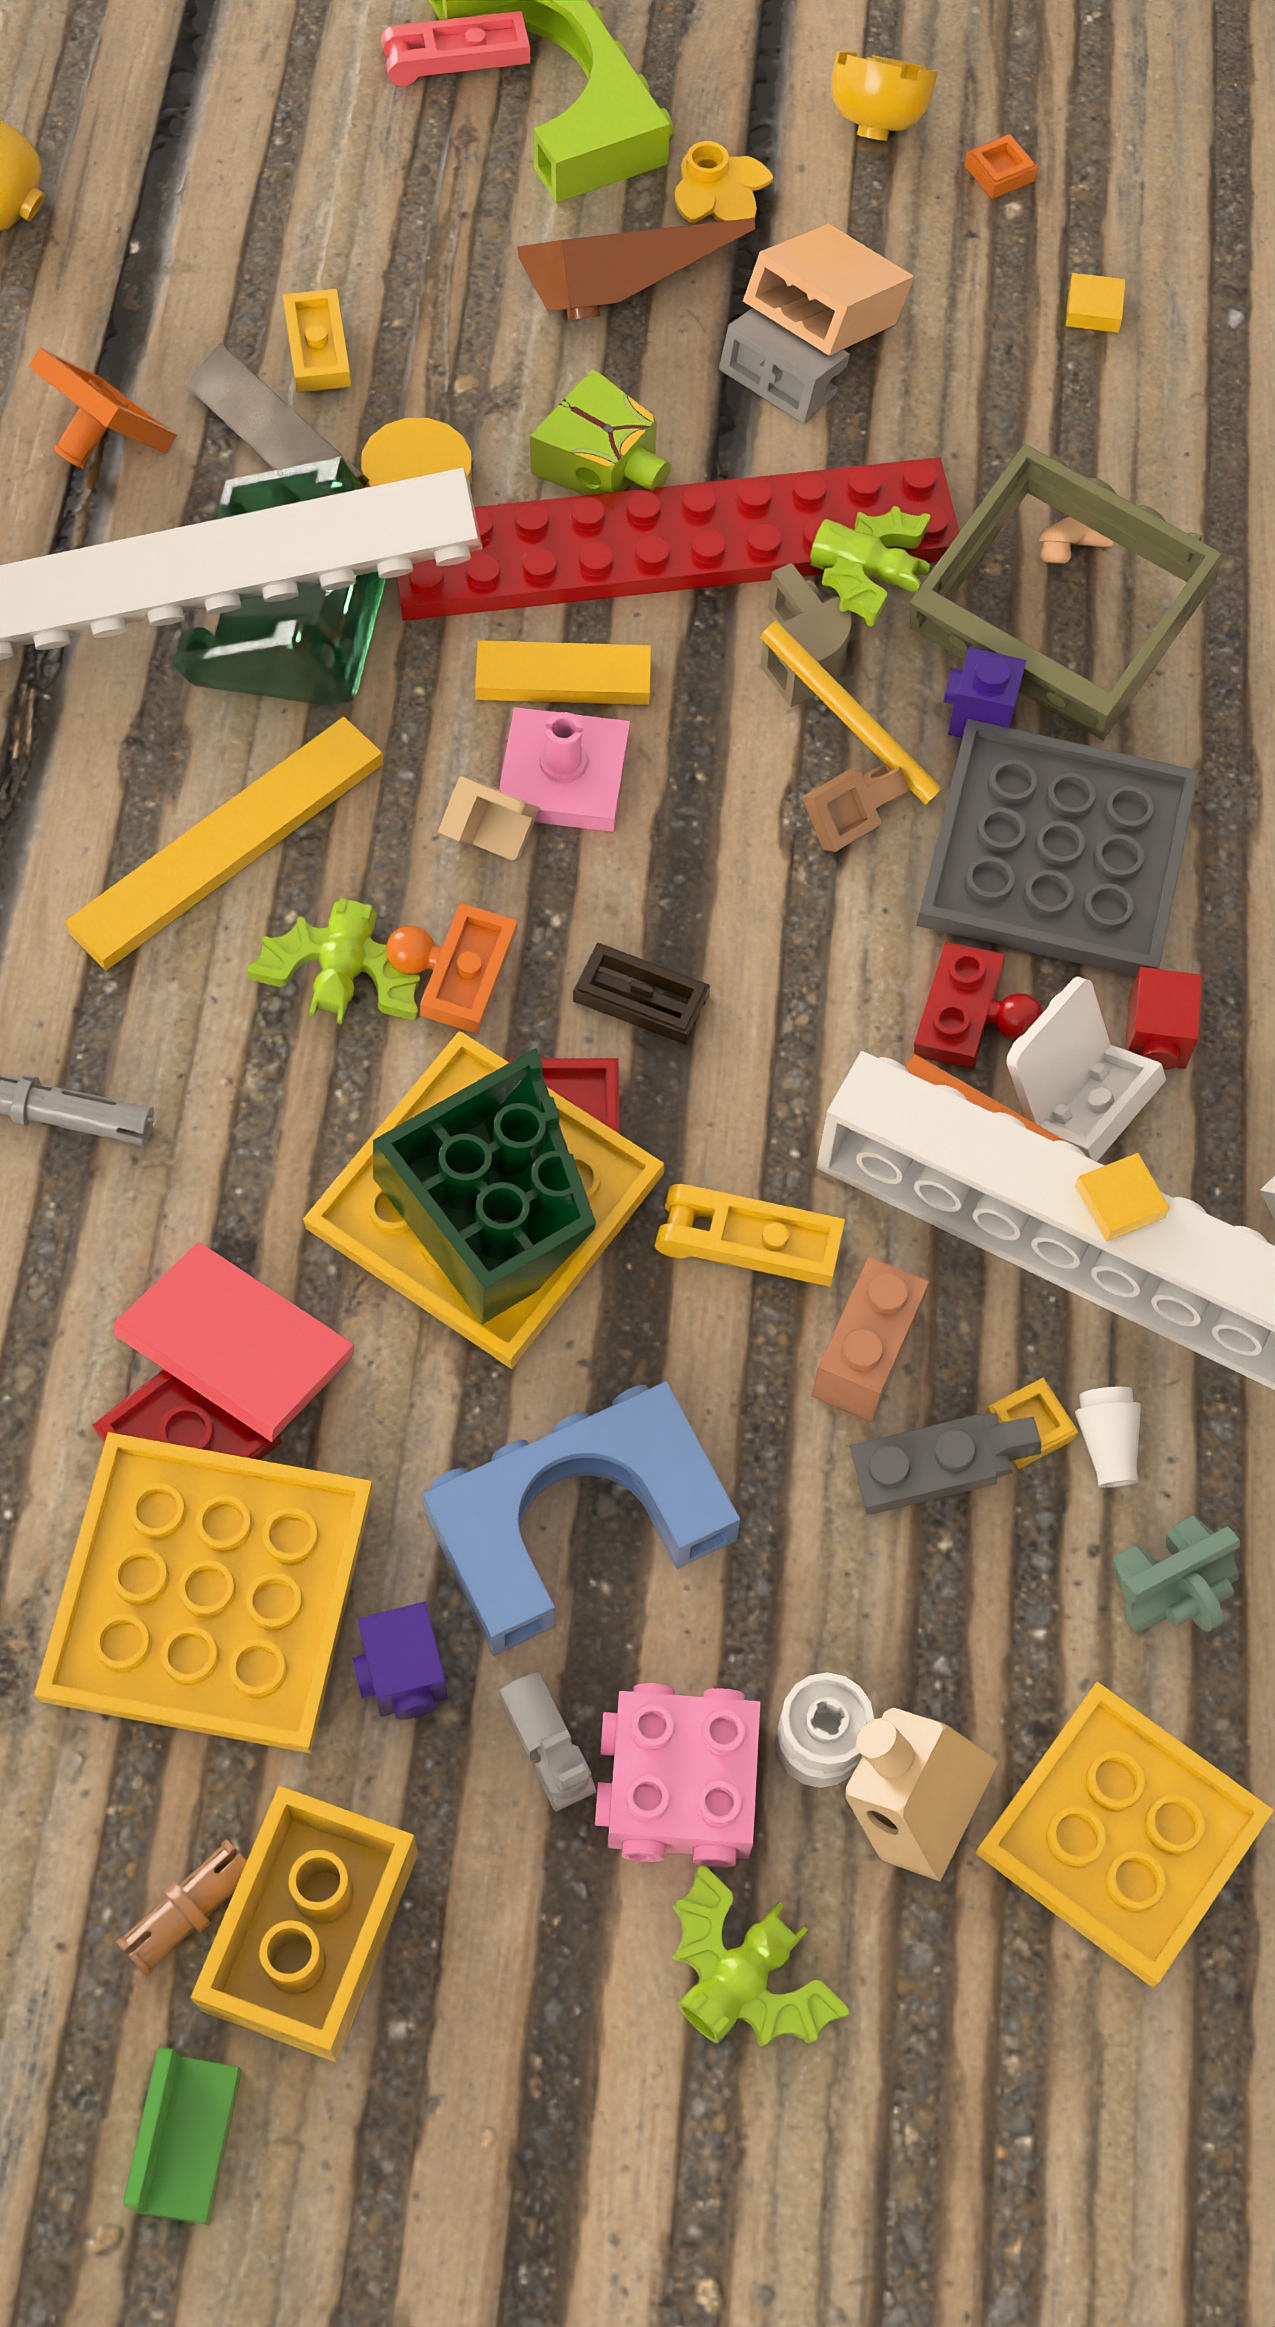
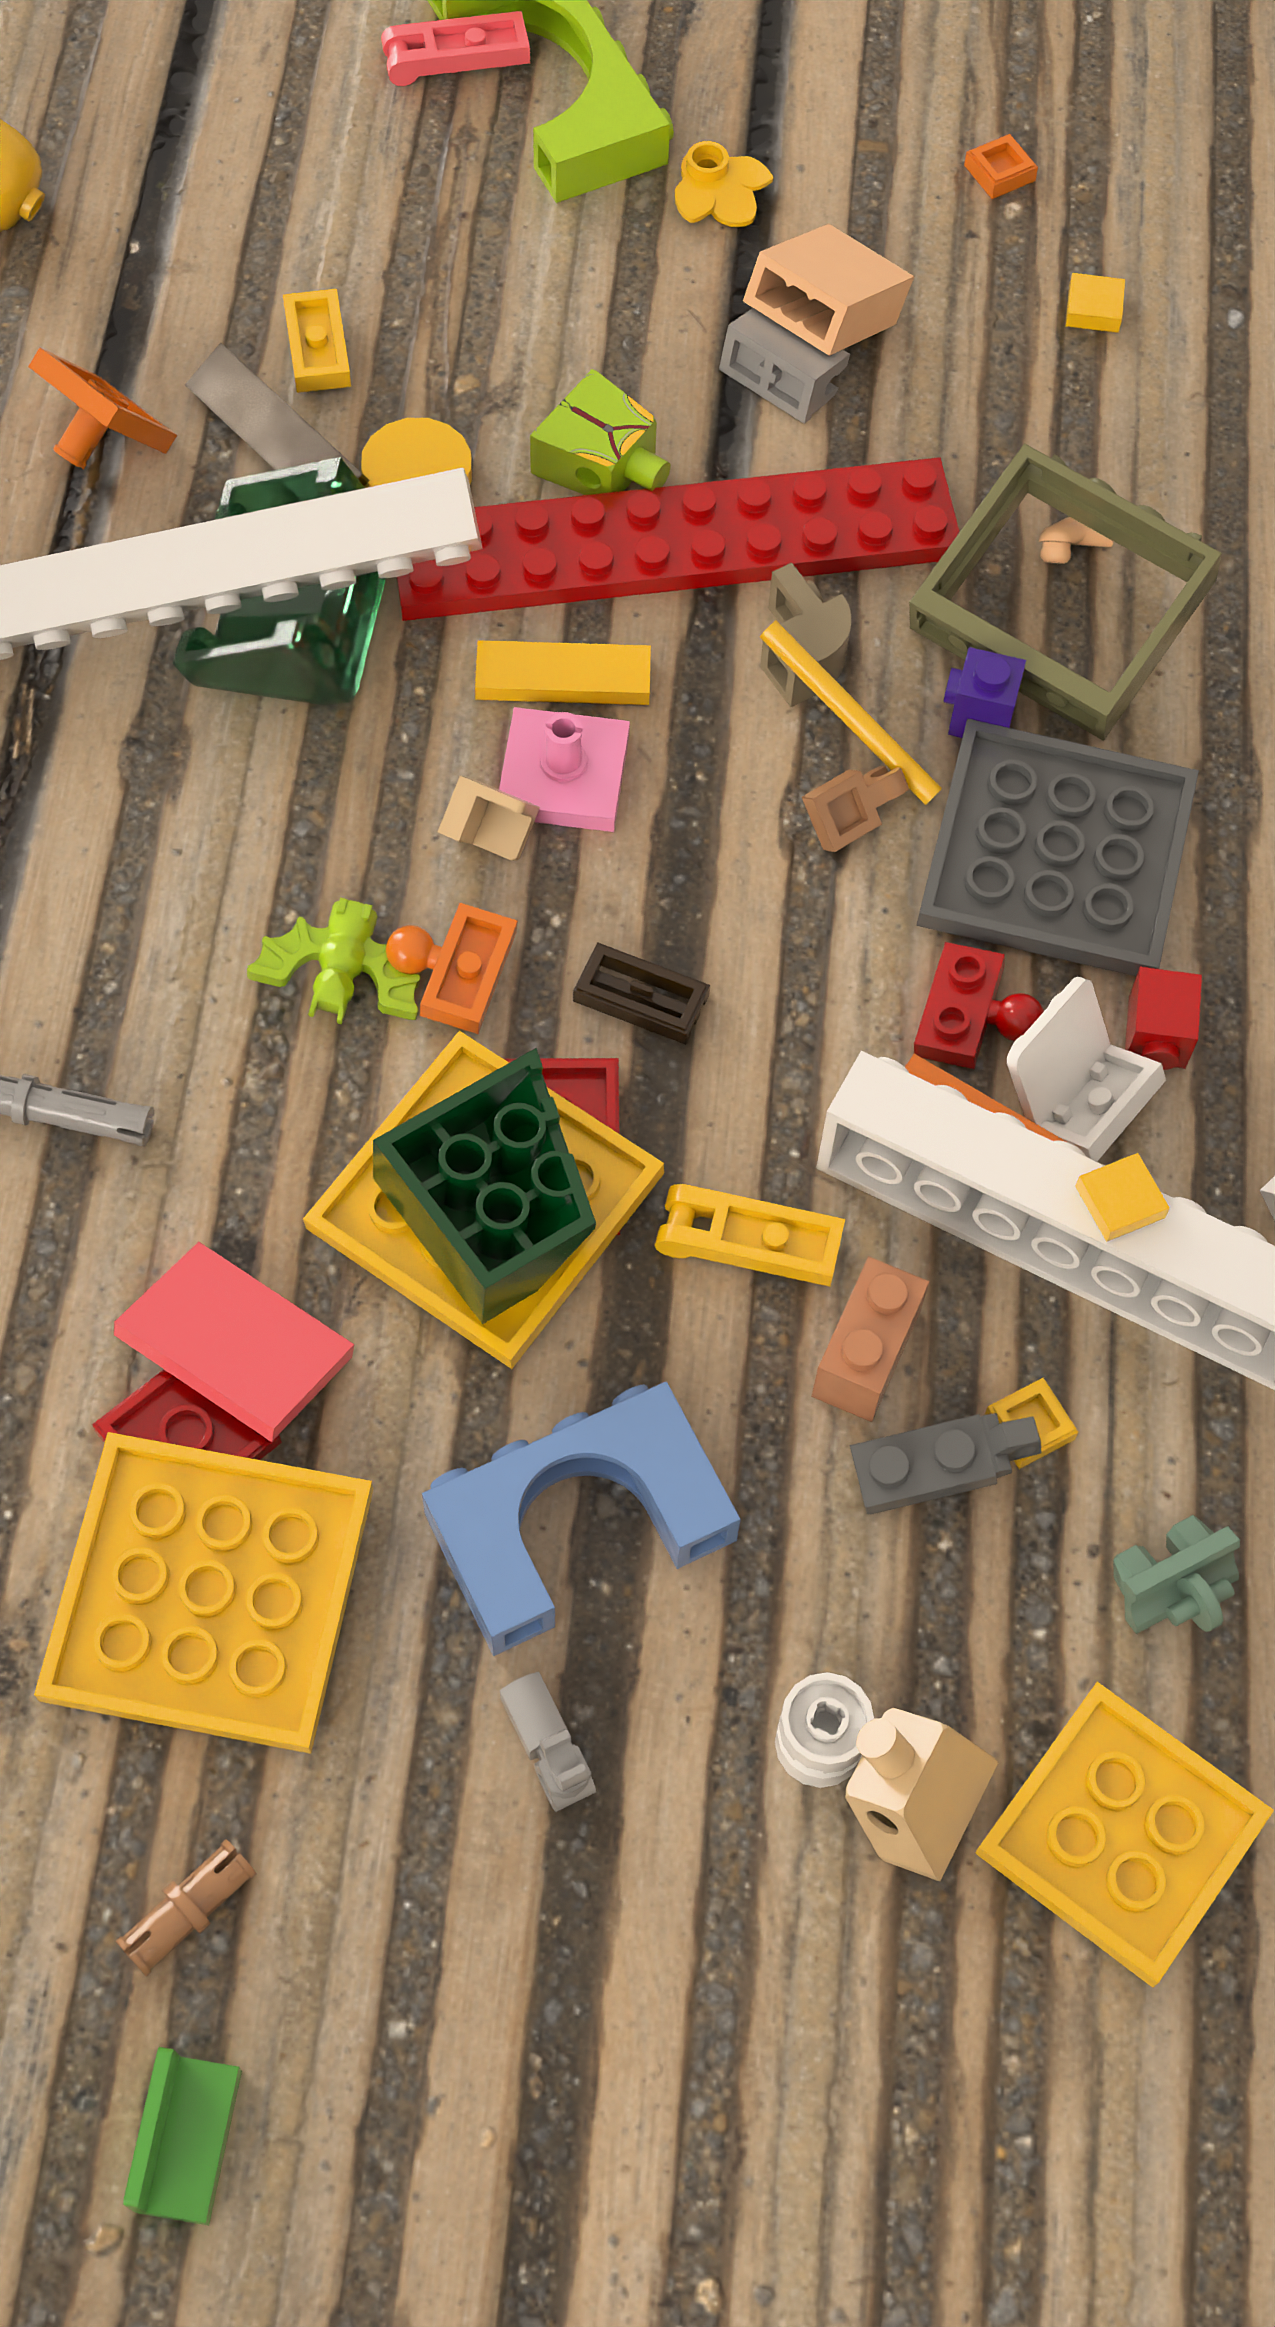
(223, 843): yellow tile -> none
(306, 1923): yellow brick -> none
(400, 1662): dark purple brick -> none
(612, 267): dark orange wedge -> none
(680, 1775): bright pink brick -> none
(736, 1979): lime animal -> none
(863, 554): lime animal -> none
(881, 92): yellow cylinder -> none
(1111, 1433): white cone -> none

